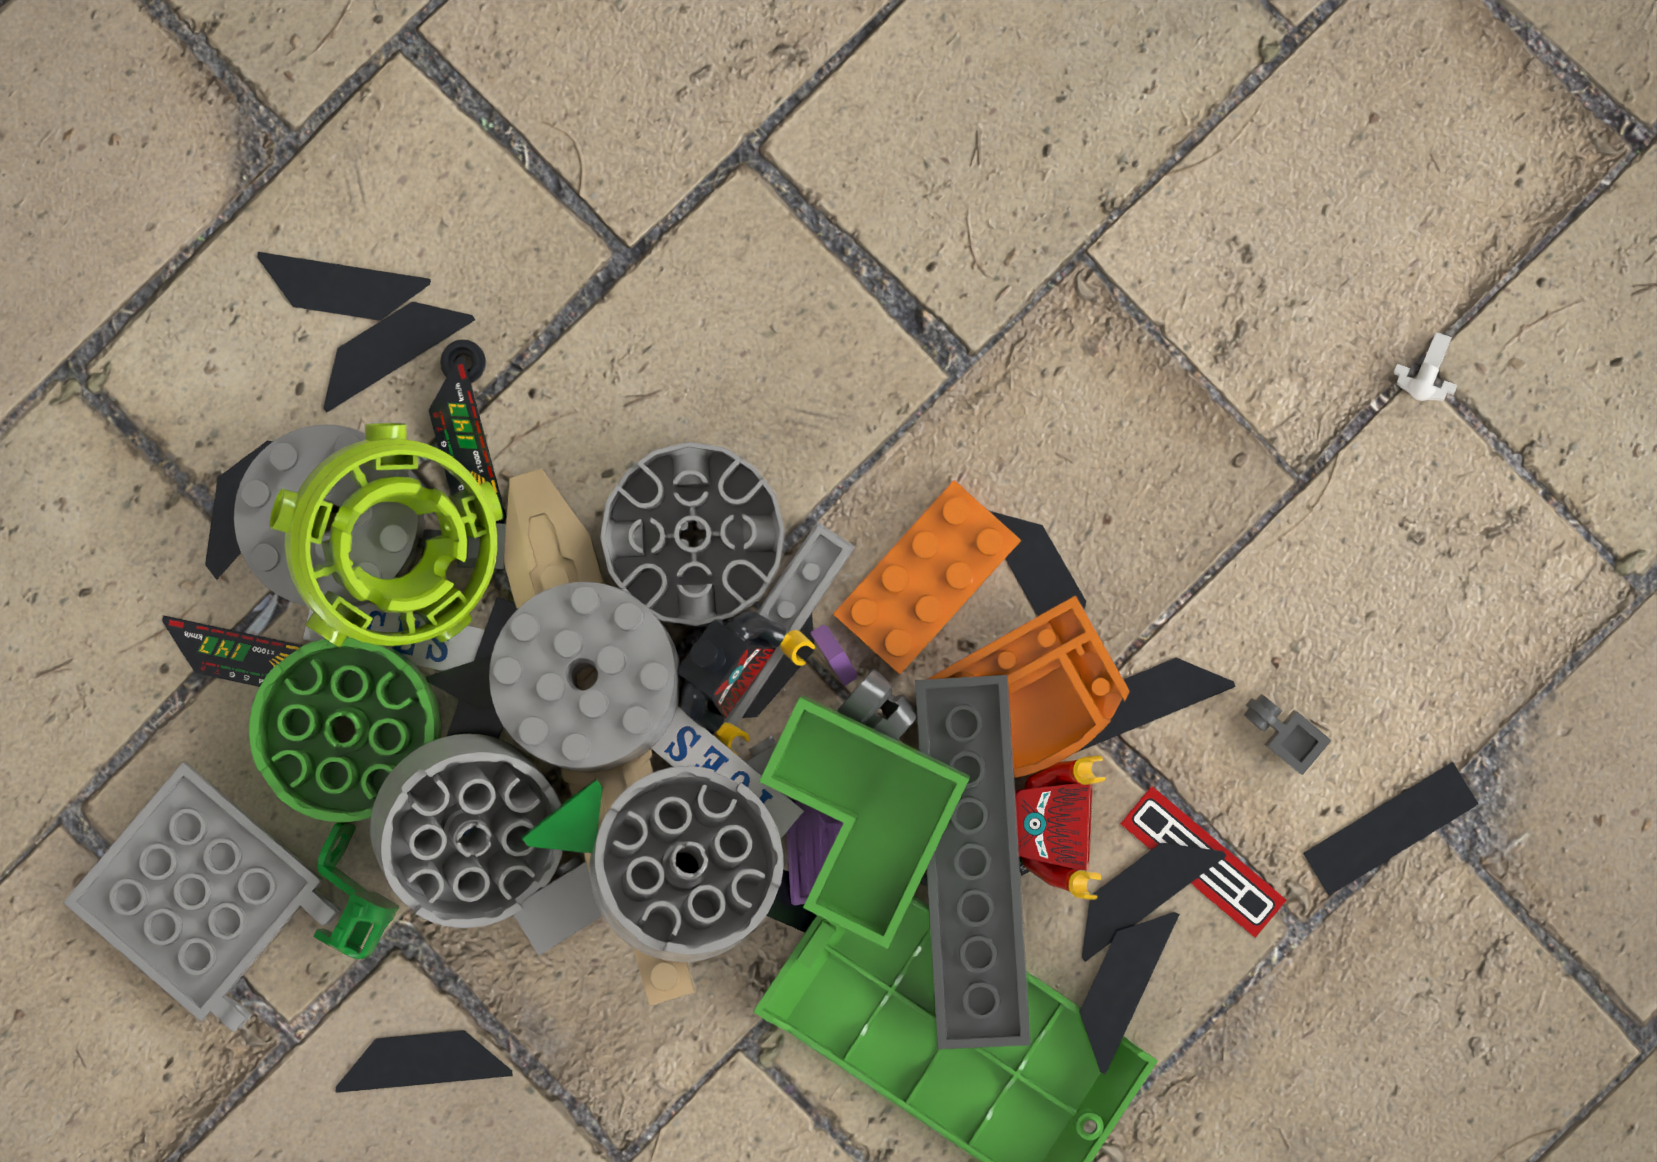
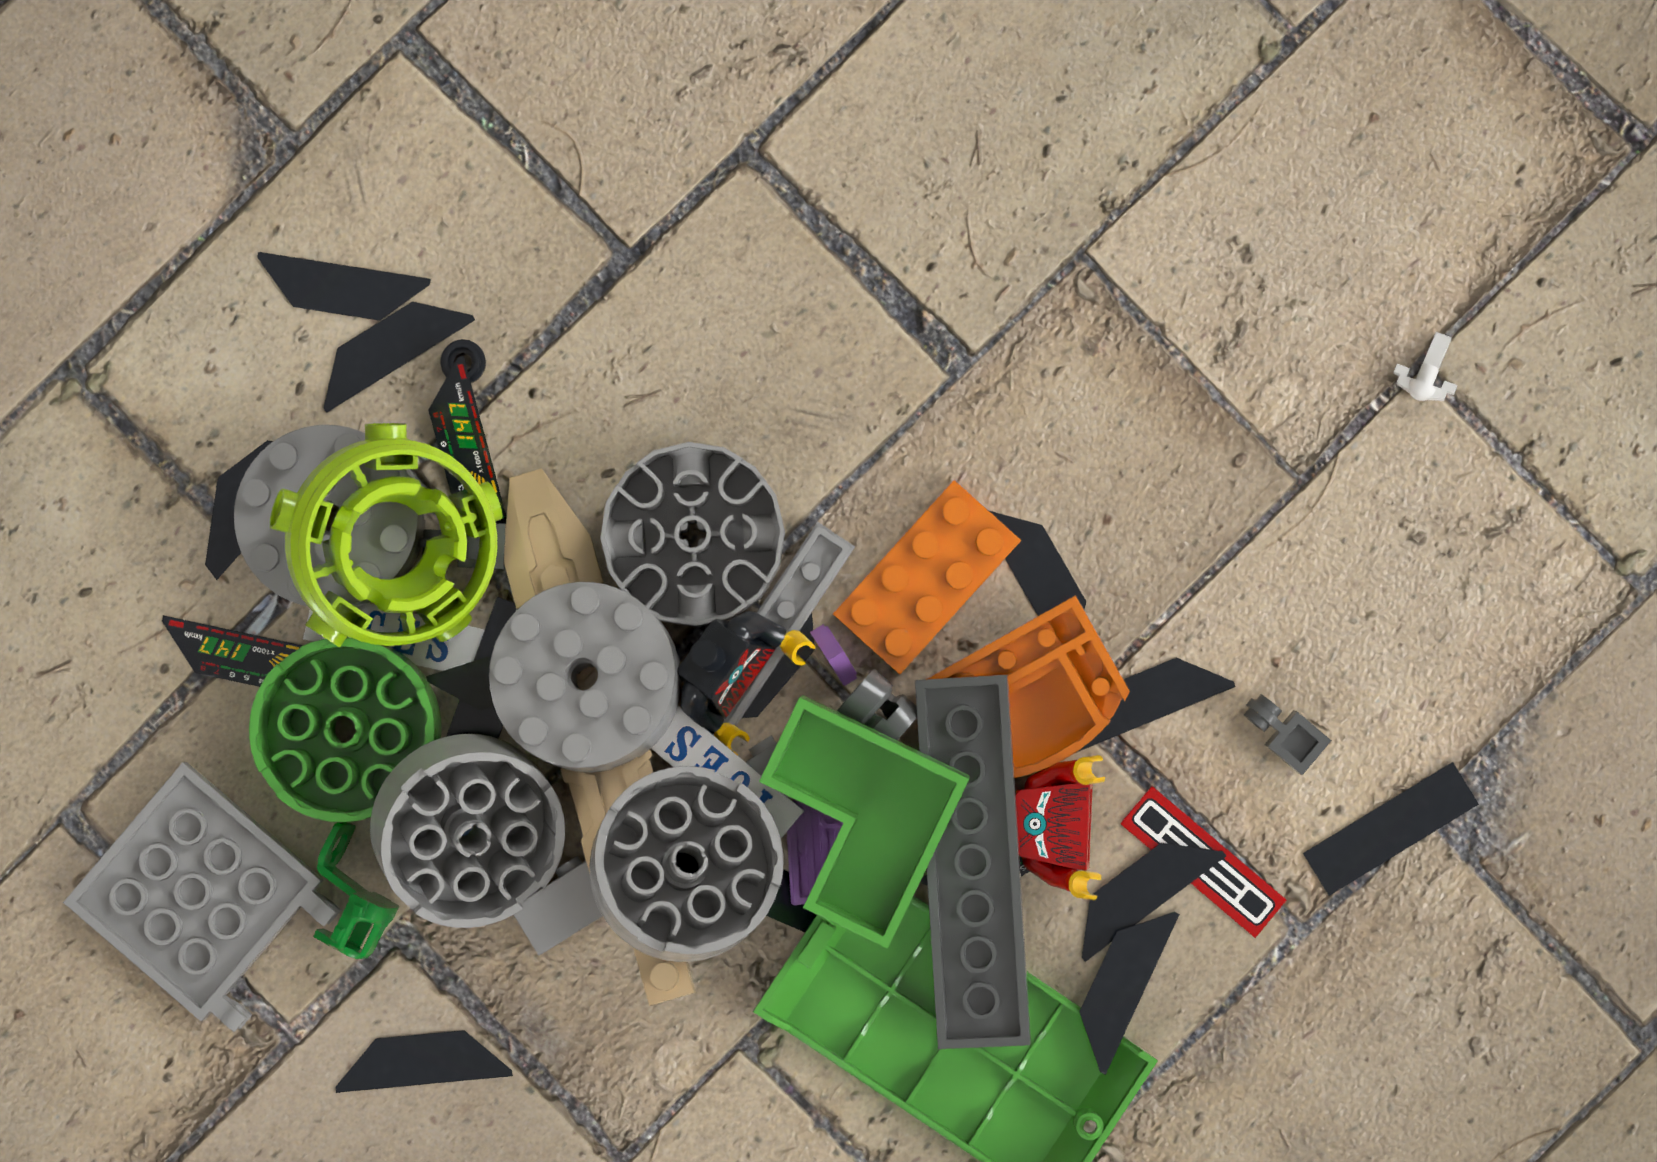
(572, 824): green slope -> none

